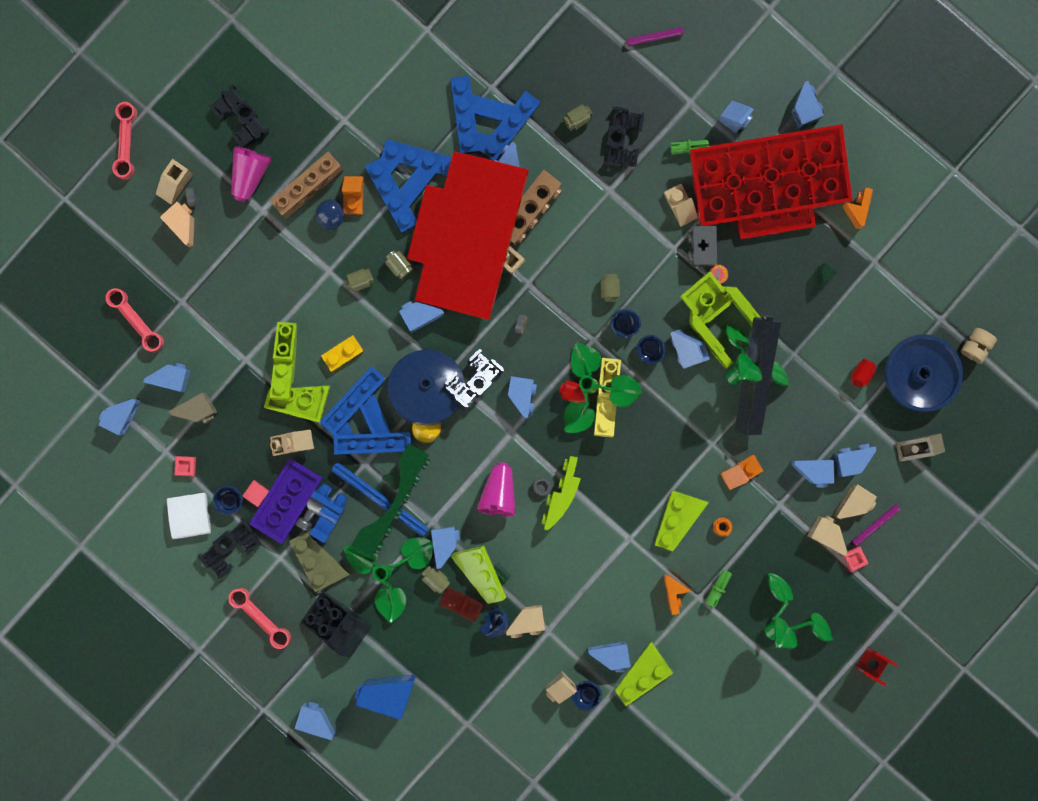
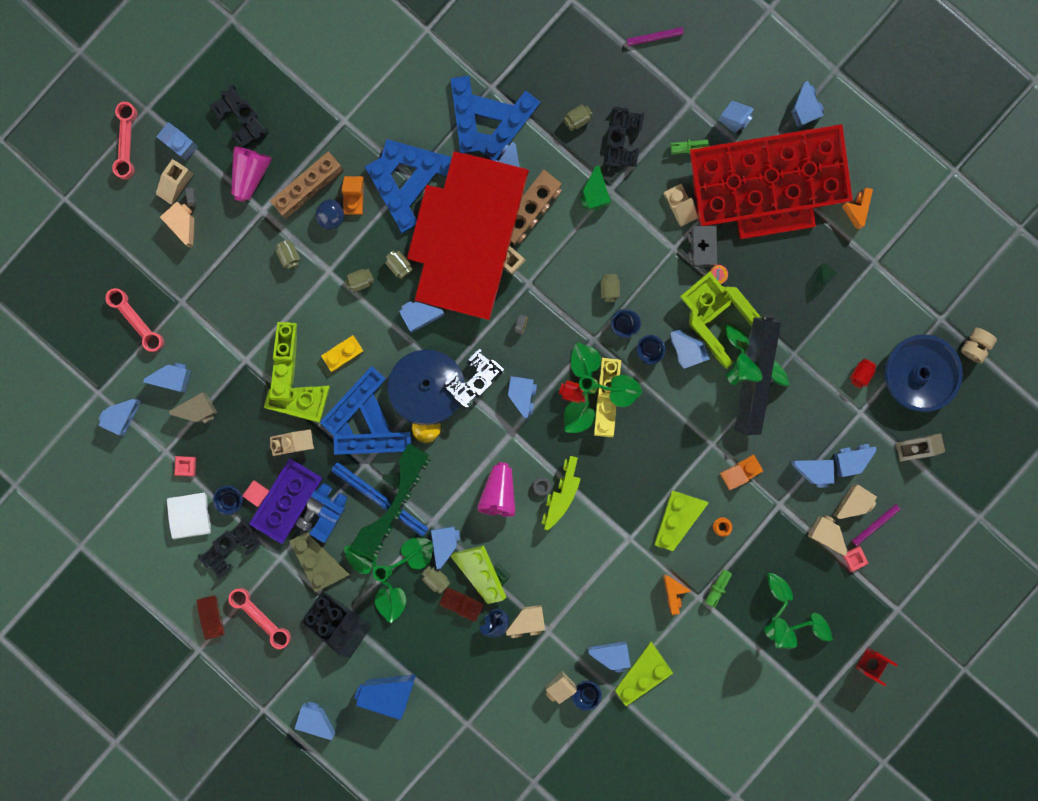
(177, 141): none -> medium blue slope
(210, 617): none -> clear red slope
(288, 254): none -> olive brick
(595, 192): none -> green slope

